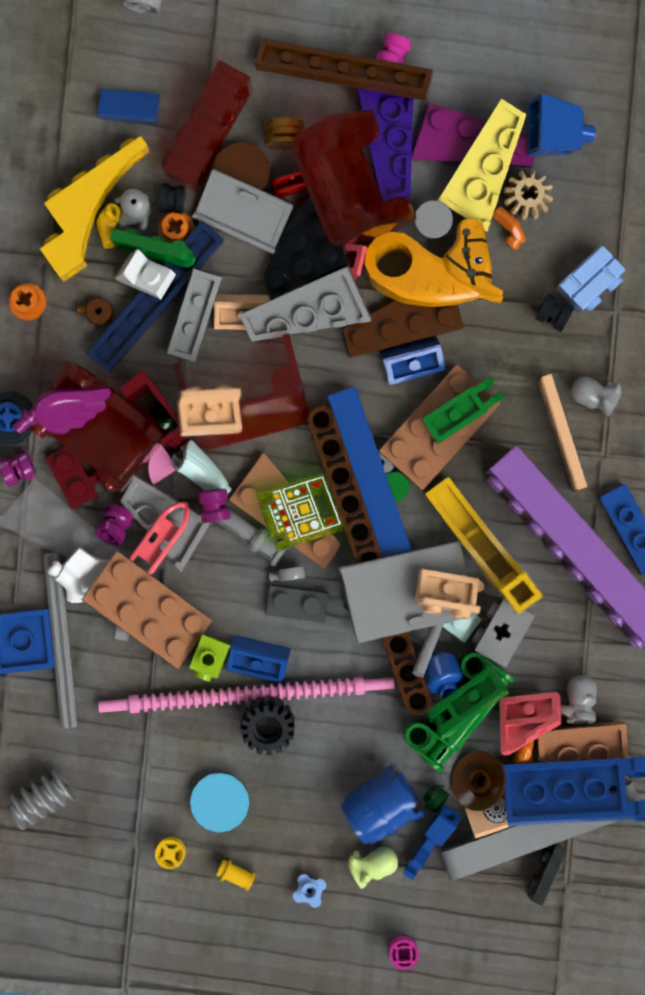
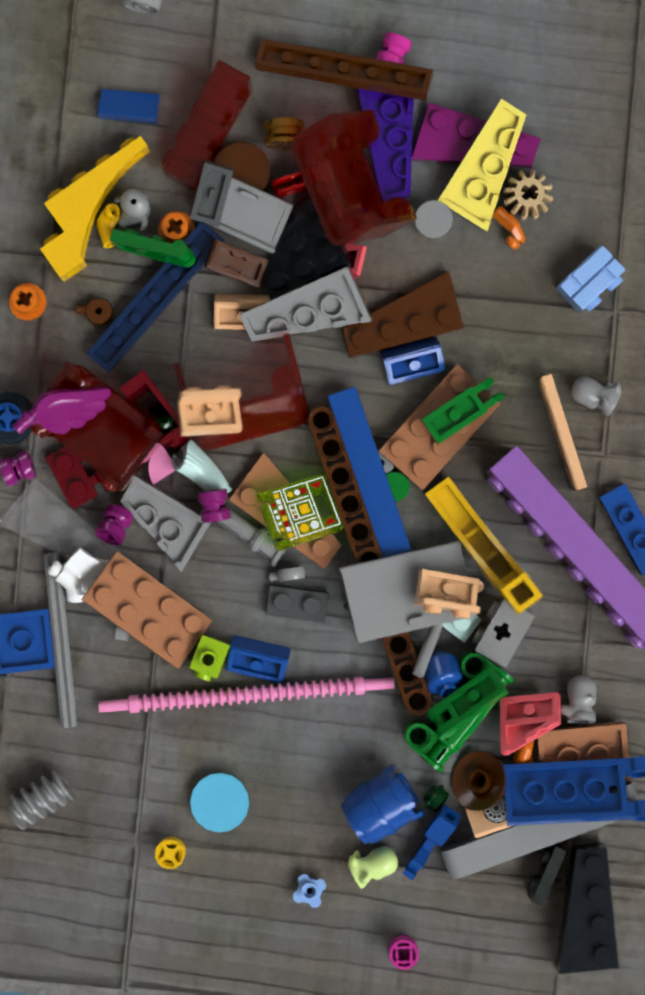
(145, 275): white slope -> none
(167, 531): coral piece -> none
(172, 198): black wheel -> none
(193, 315): light grey plate -> none
(212, 193): none -> dark grey plate
(235, 874): yellow pin -> none
(236, 263): none -> reddish brown plate
(267, 741): black tyre -> none
(436, 281): light orange animal -> none
(554, 313): black wheel -> none
(556, 127): blue torso -> none
(588, 925): none -> black wedge

